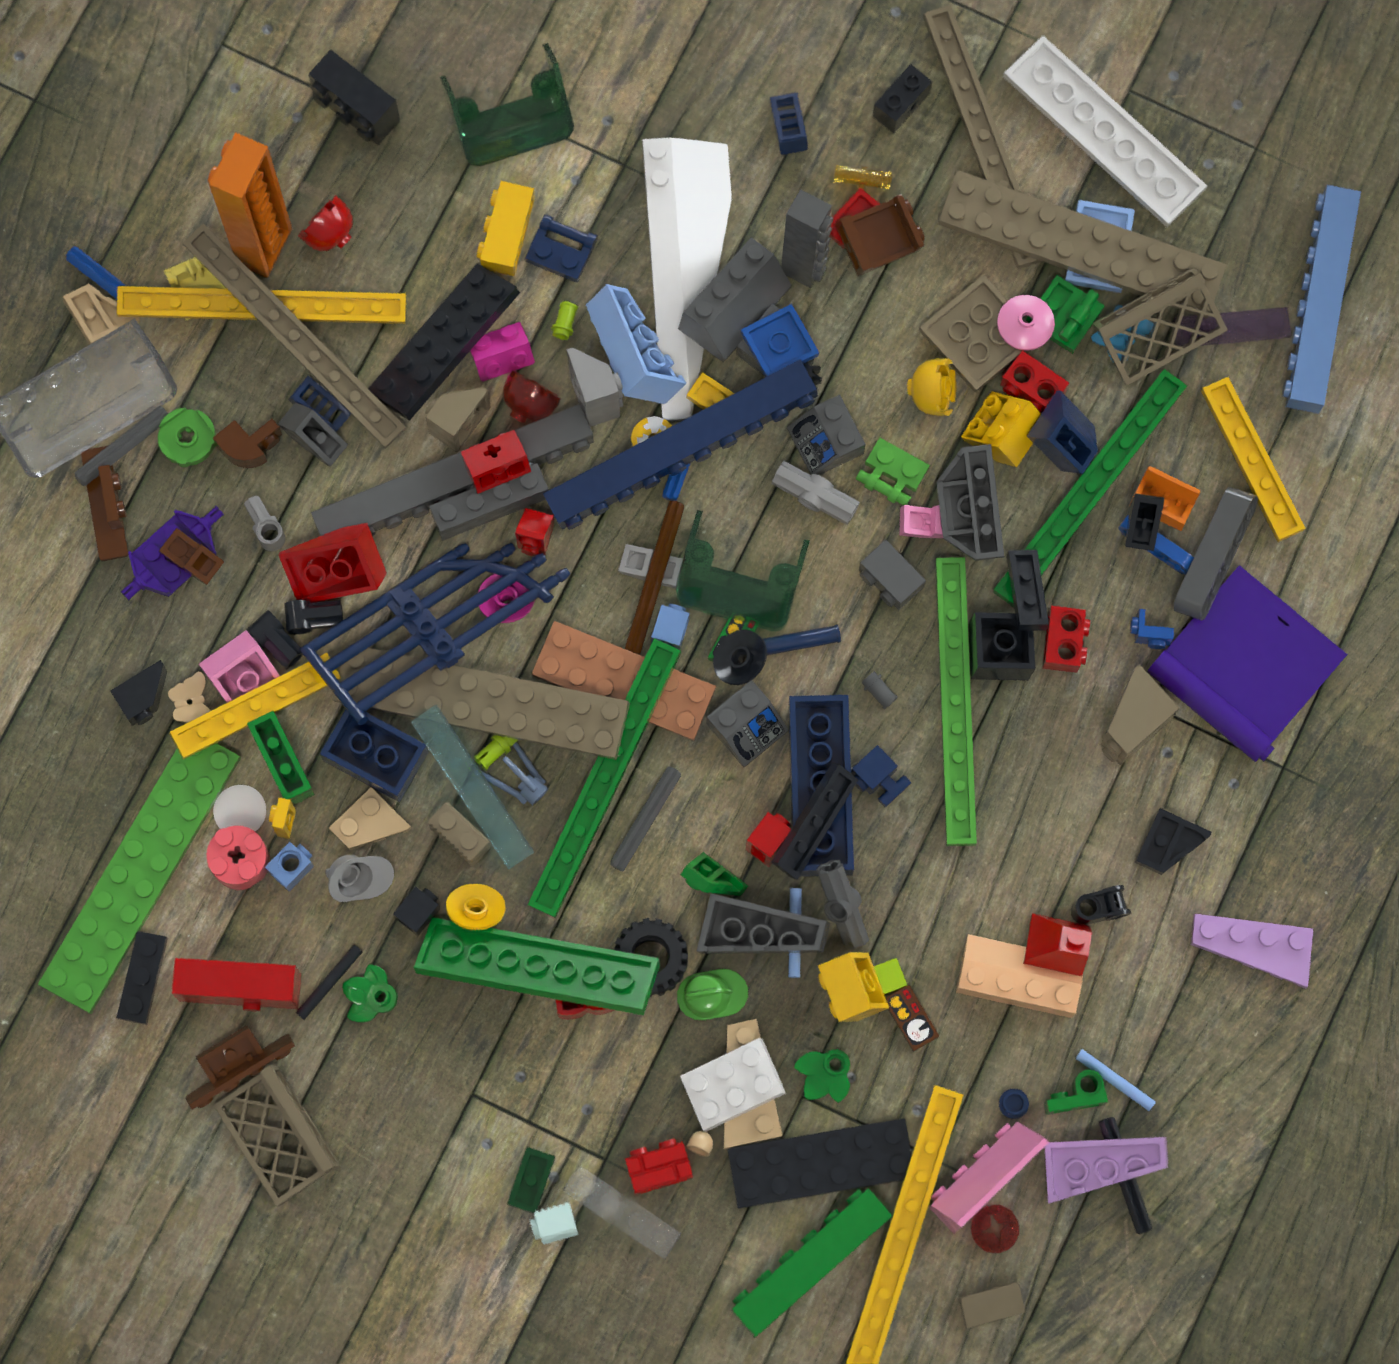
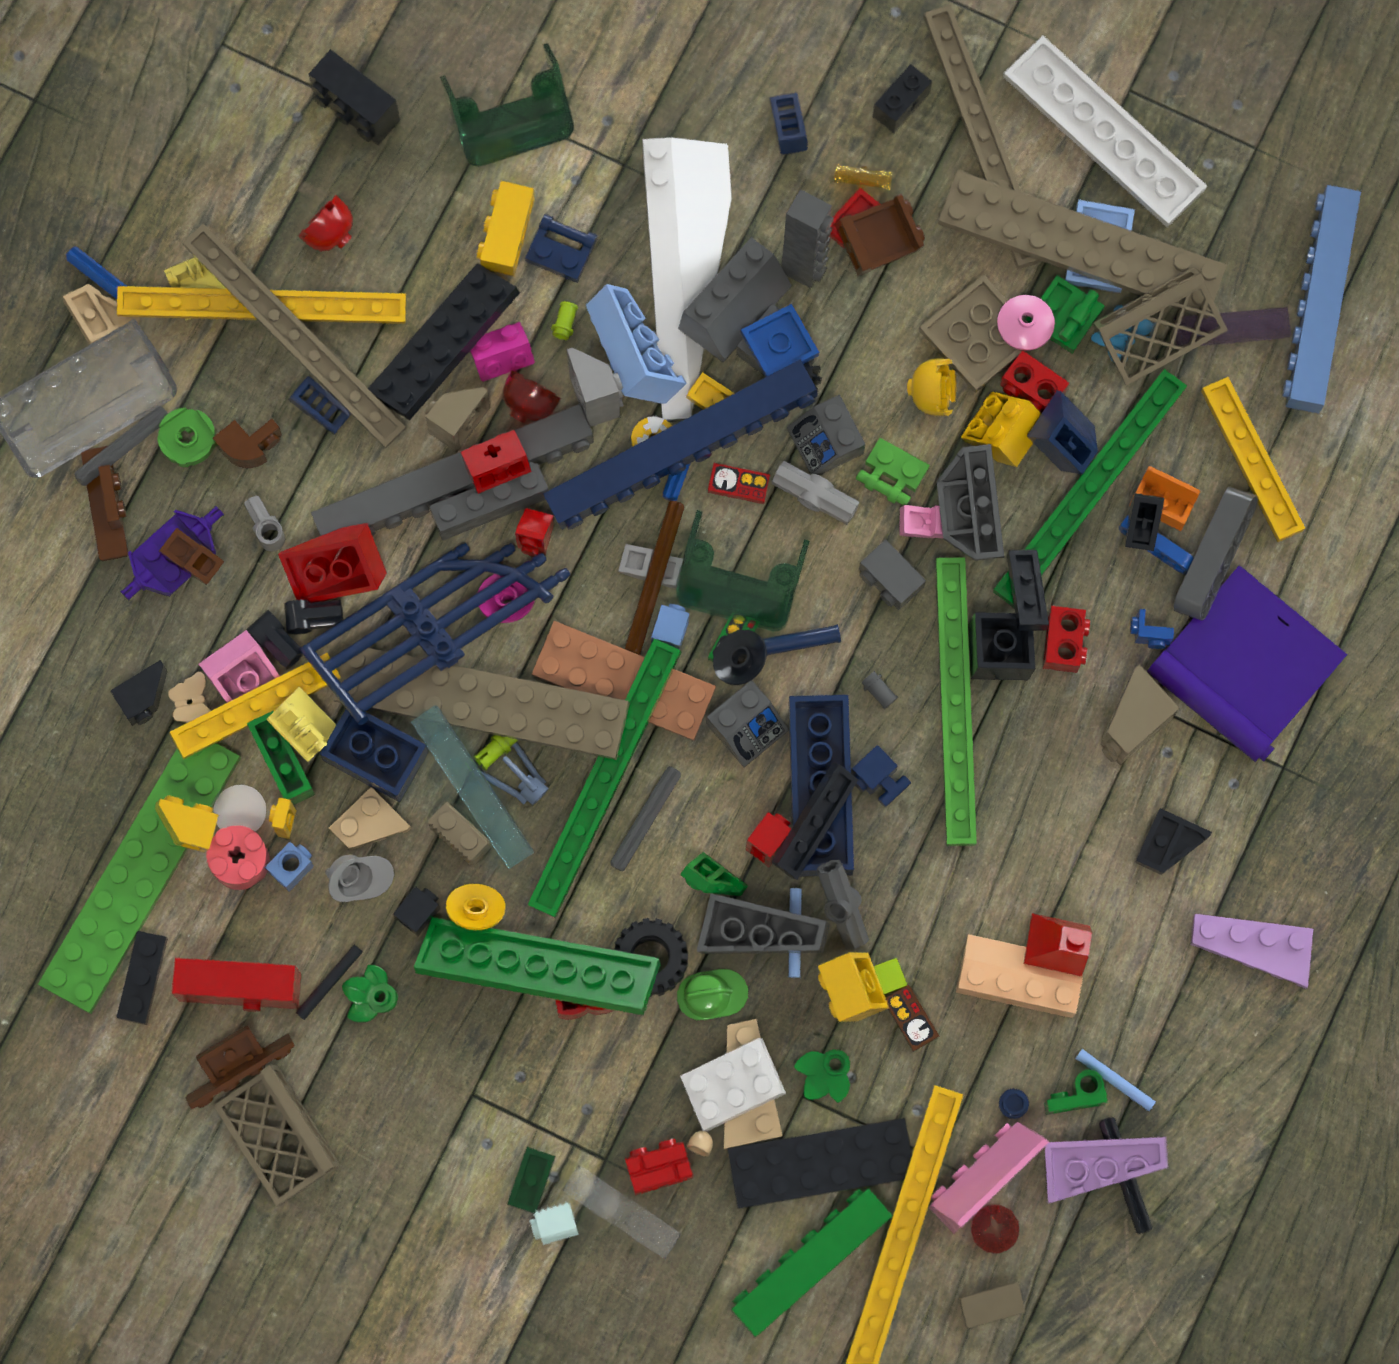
(187, 825): none -> yellow slope
(250, 203): orange brick -> none
(302, 724): none -> light yellow hinge
(312, 433): dark grey slope -> none
(738, 483): none -> tile
(1106, 905): black piece -> none

